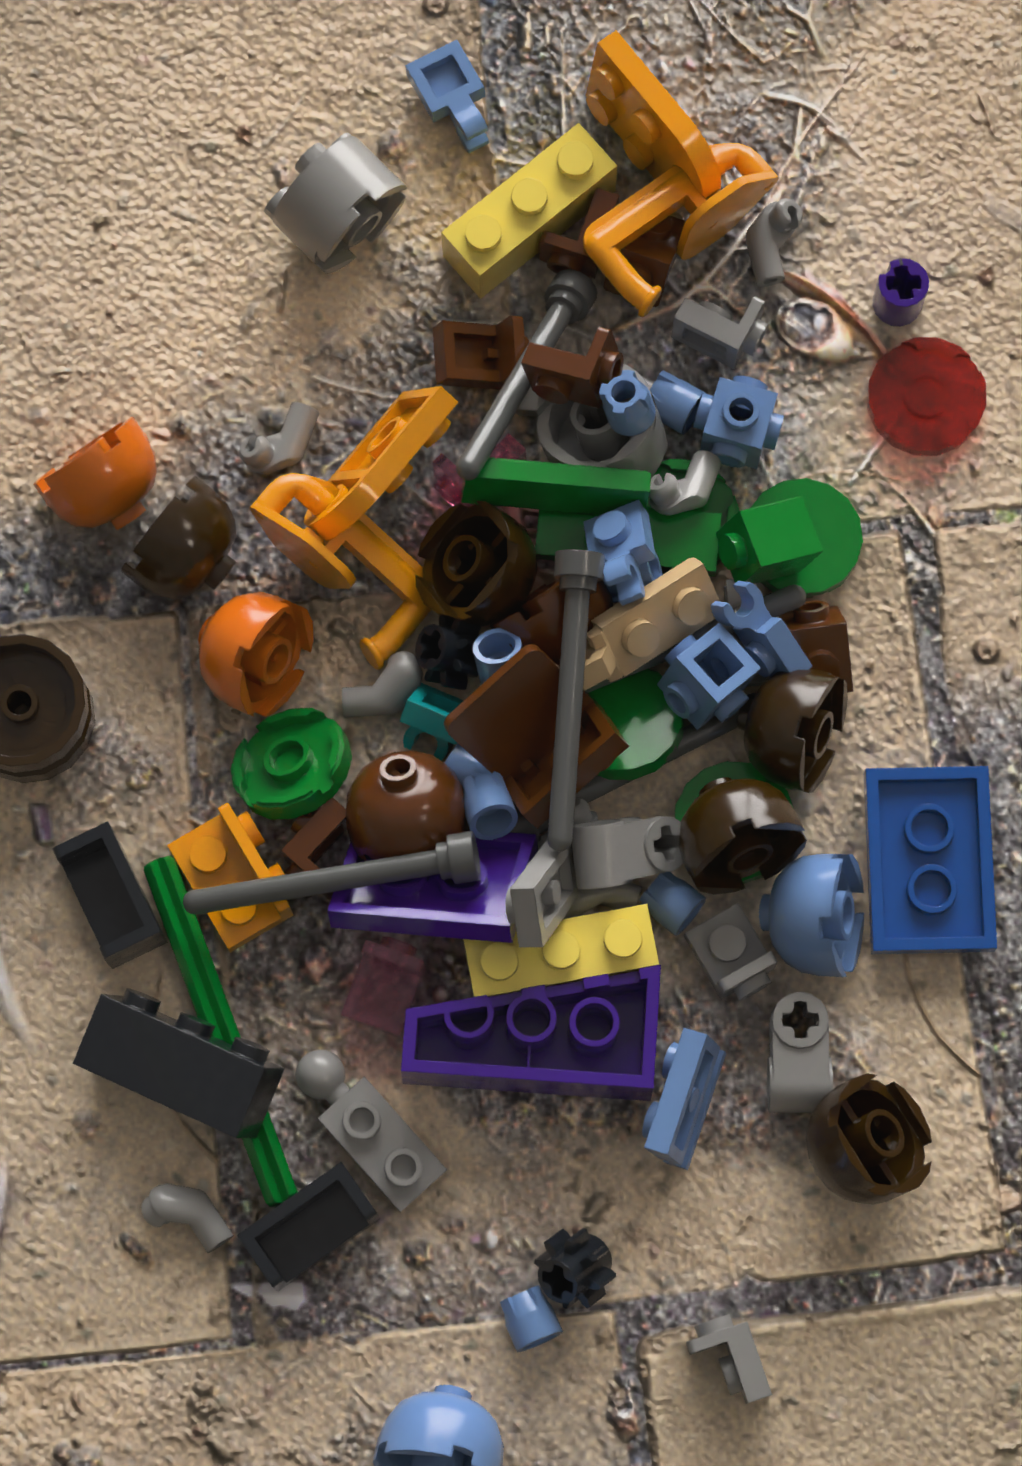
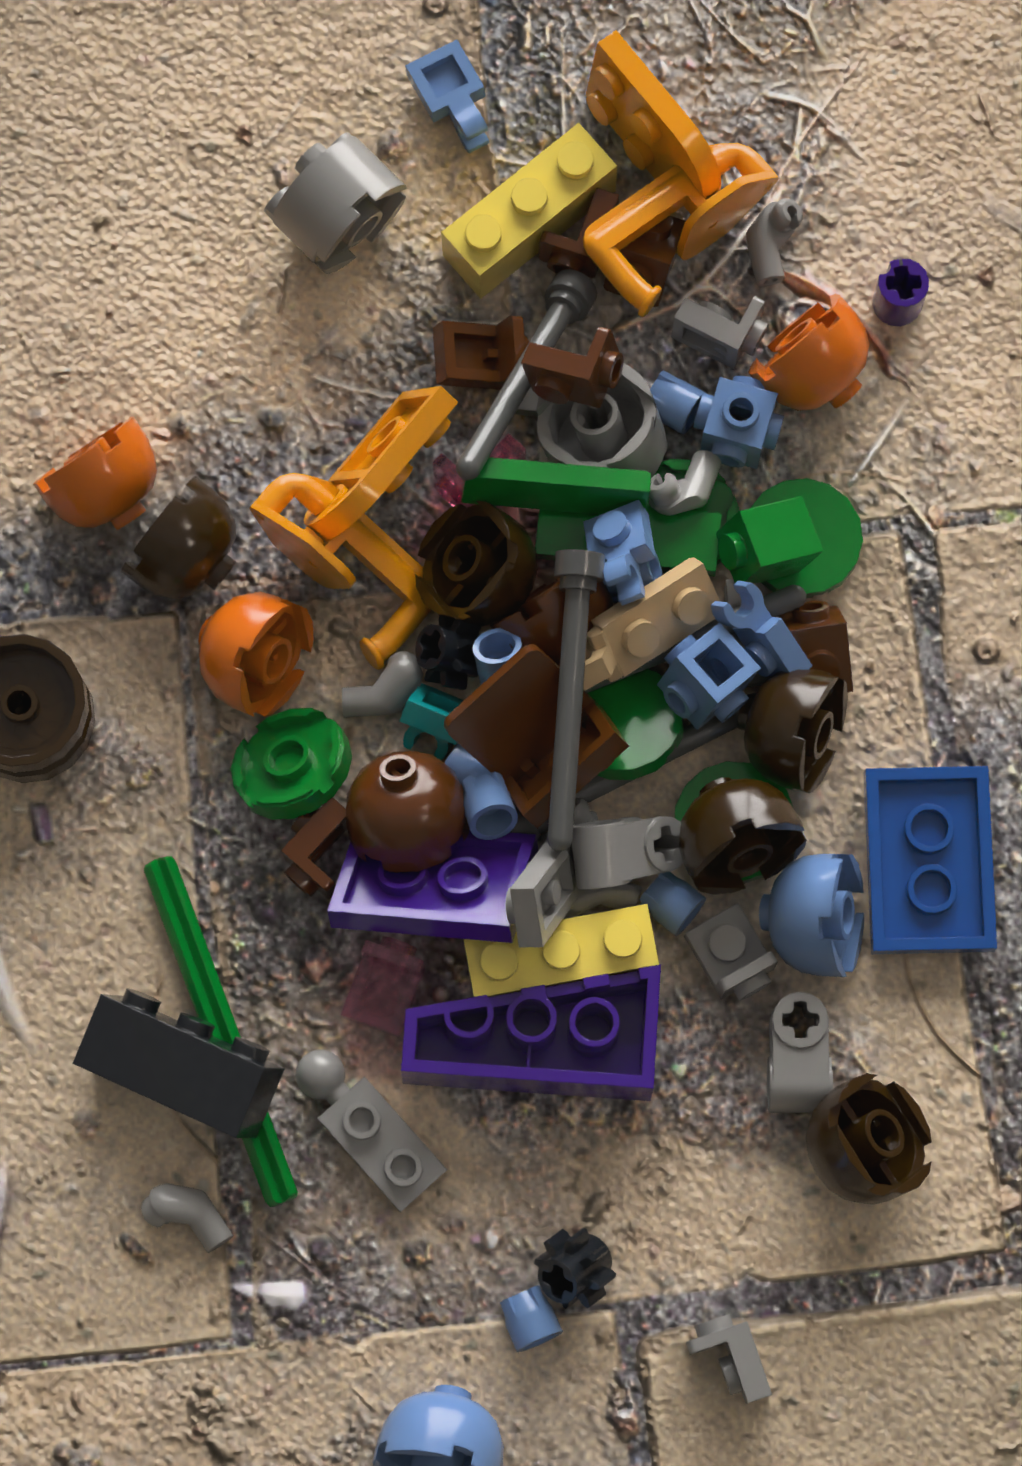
(110, 895): black panel -> none
(223, 854): light orange bracket -> none
(282, 449): light grey arm -> none
(308, 1227): black panel -> none
(452, 859): dark grey piece -> none
(631, 416): medium blue hose -> none
(677, 1119): medium blue plate -> none
(816, 358): none -> orange cylinder
(926, 396): clear red tile -> none

